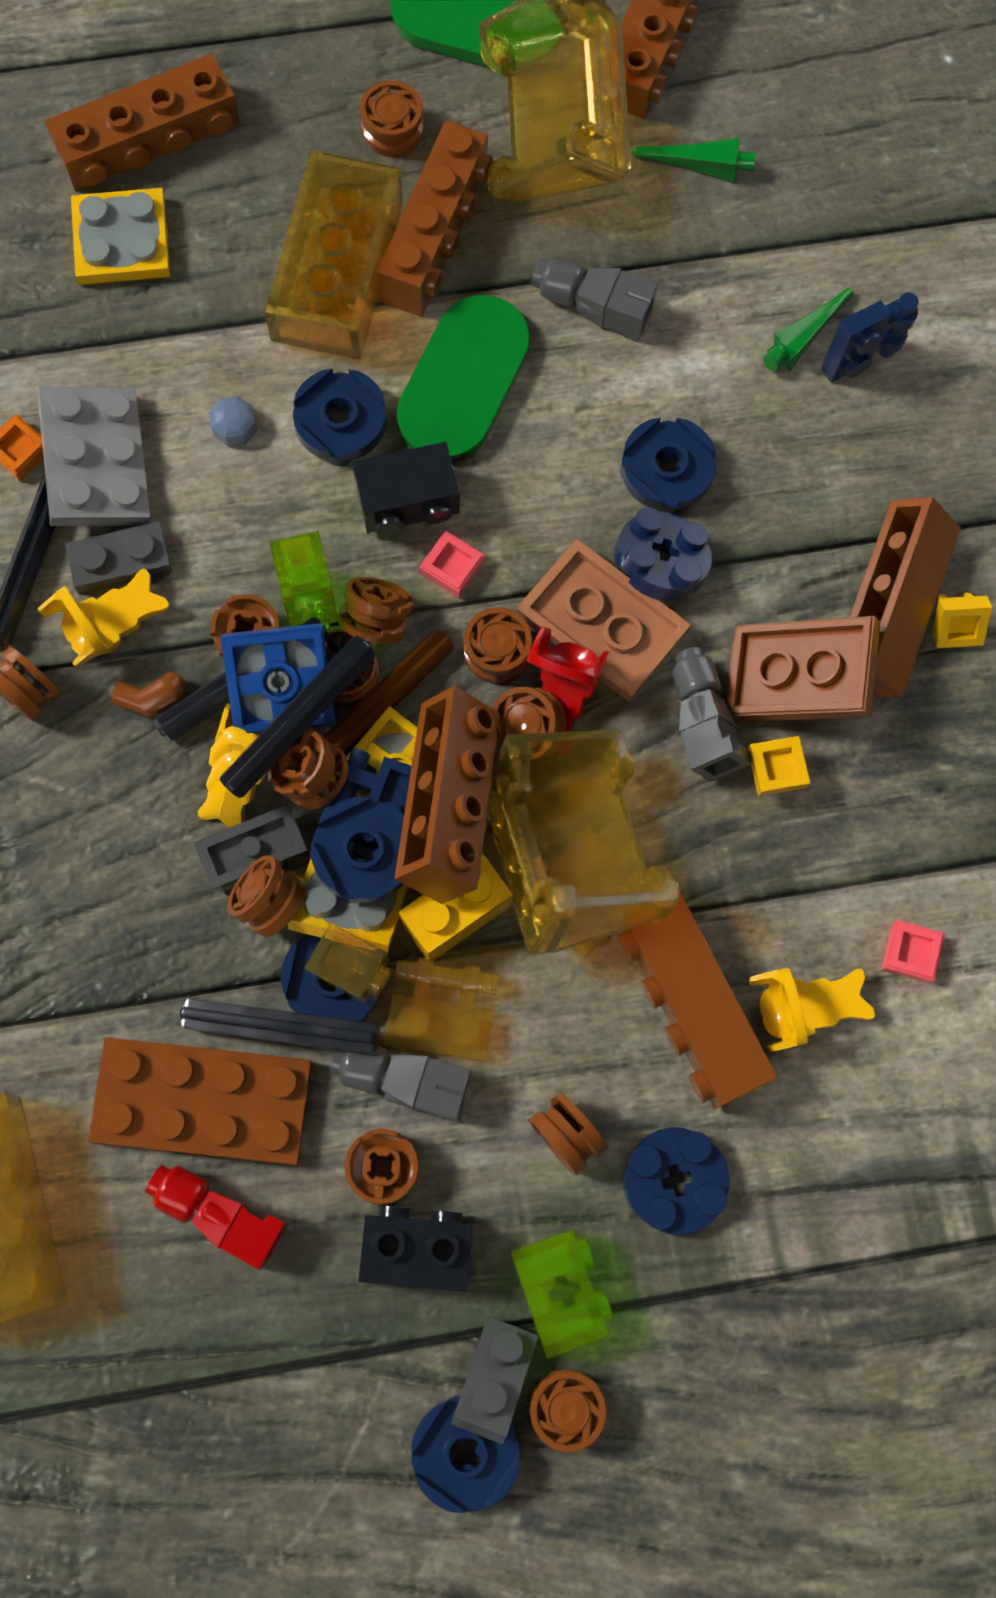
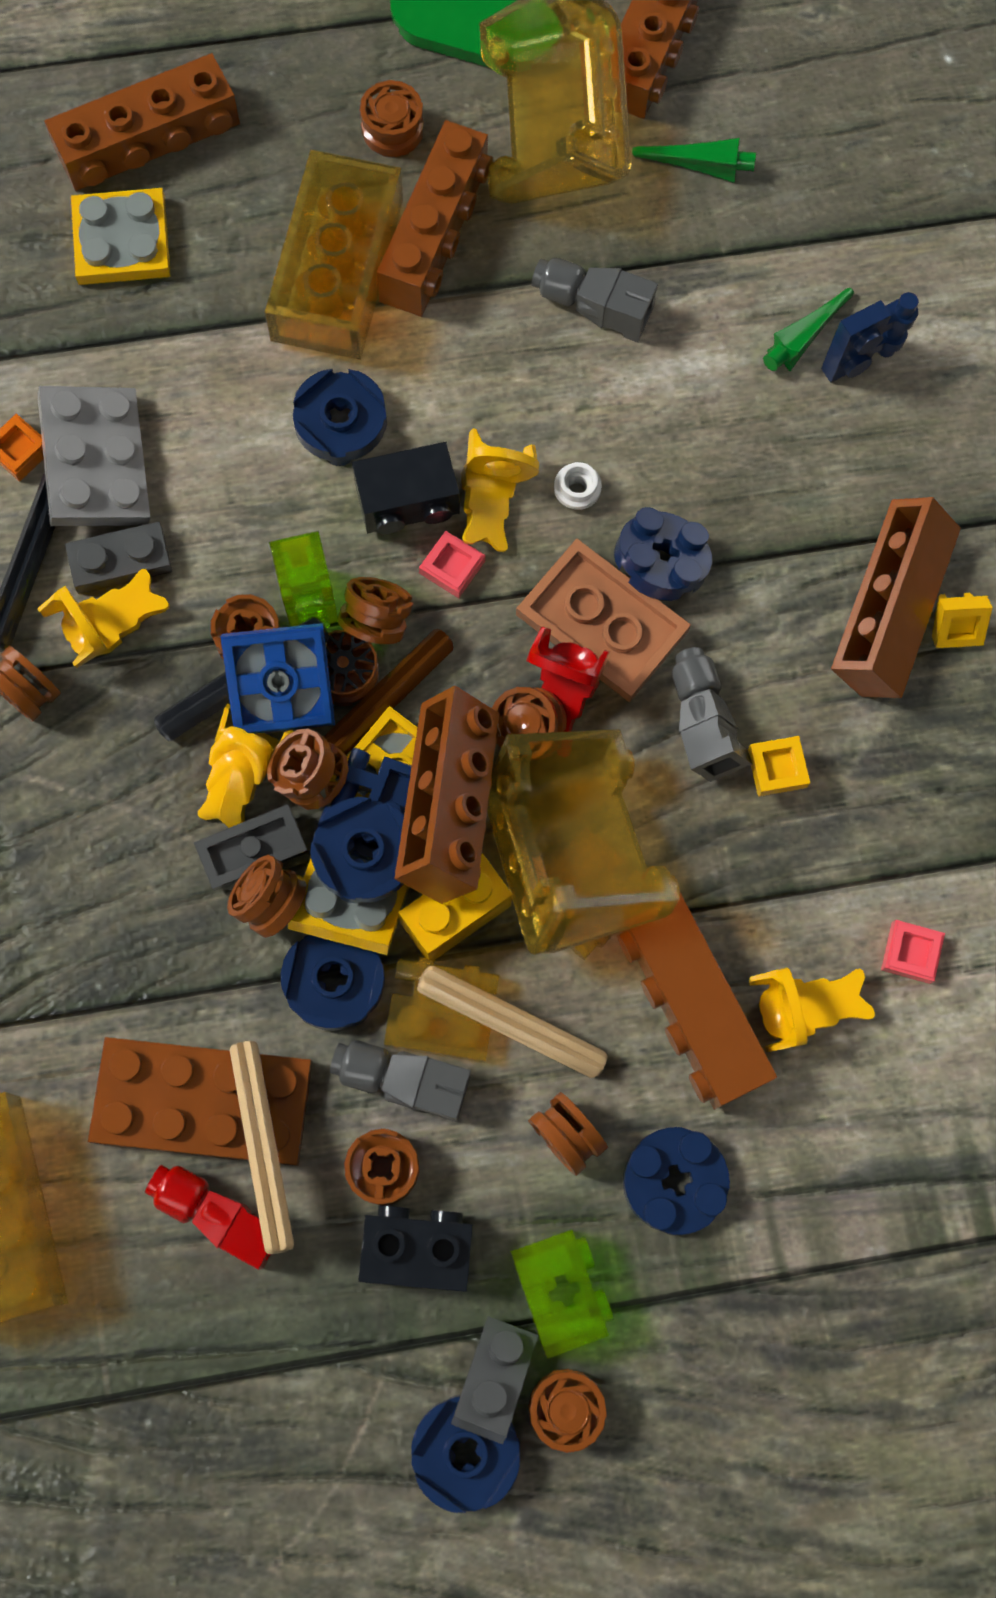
(151, 699): dark orange arm -> none
(232, 421): sand blue tile -> none
(261, 1148): none -> tan axle
(280, 1026): black axle -> none
(297, 717): black axle -> none
(349, 963): clear yellow bracket -> none
(464, 375): green tile -> none
(489, 485): none -> yellow hair
(497, 645): dark orange wheel -> none
(511, 1021): none -> tan axle
(581, 474): none -> white plate
(667, 439): dark blue plate -> none
(803, 669): tile -> none

